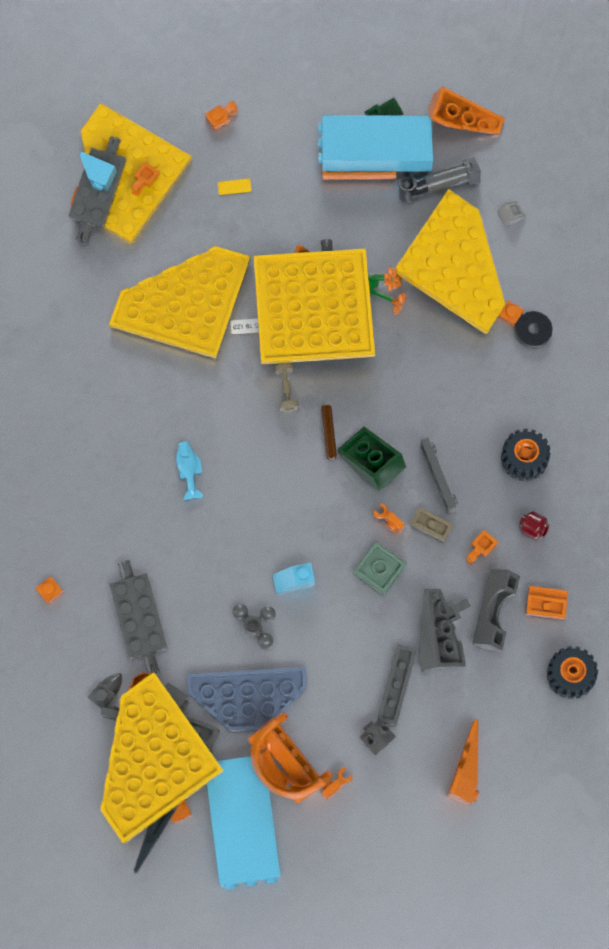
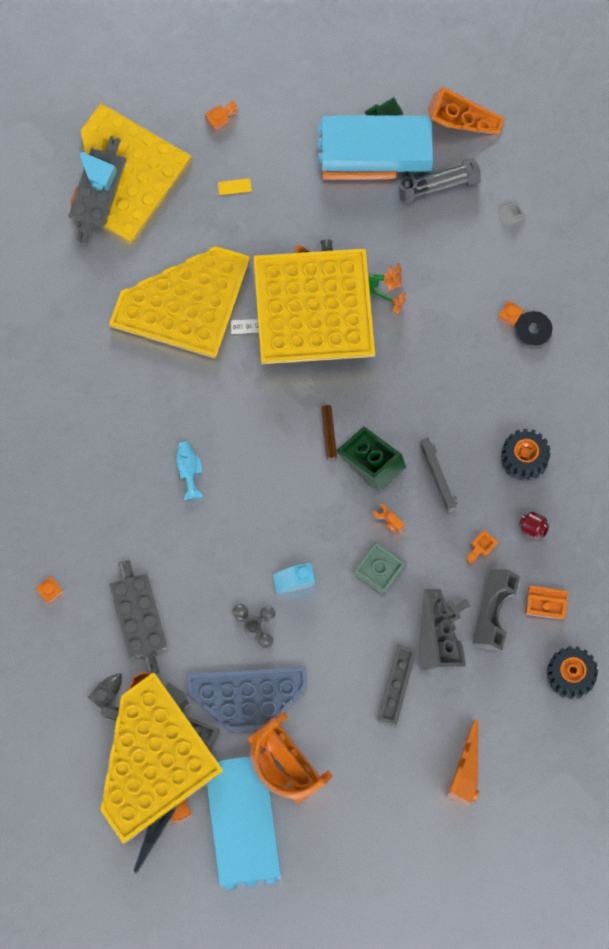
(145, 177): orange plate -> none
(284, 369): dark tan wheel -> none
(332, 787): orange plate -> none
(377, 736): dark grey brick -> none
(431, 524): dark tan plate -> none
(455, 264): yellow plate -> none

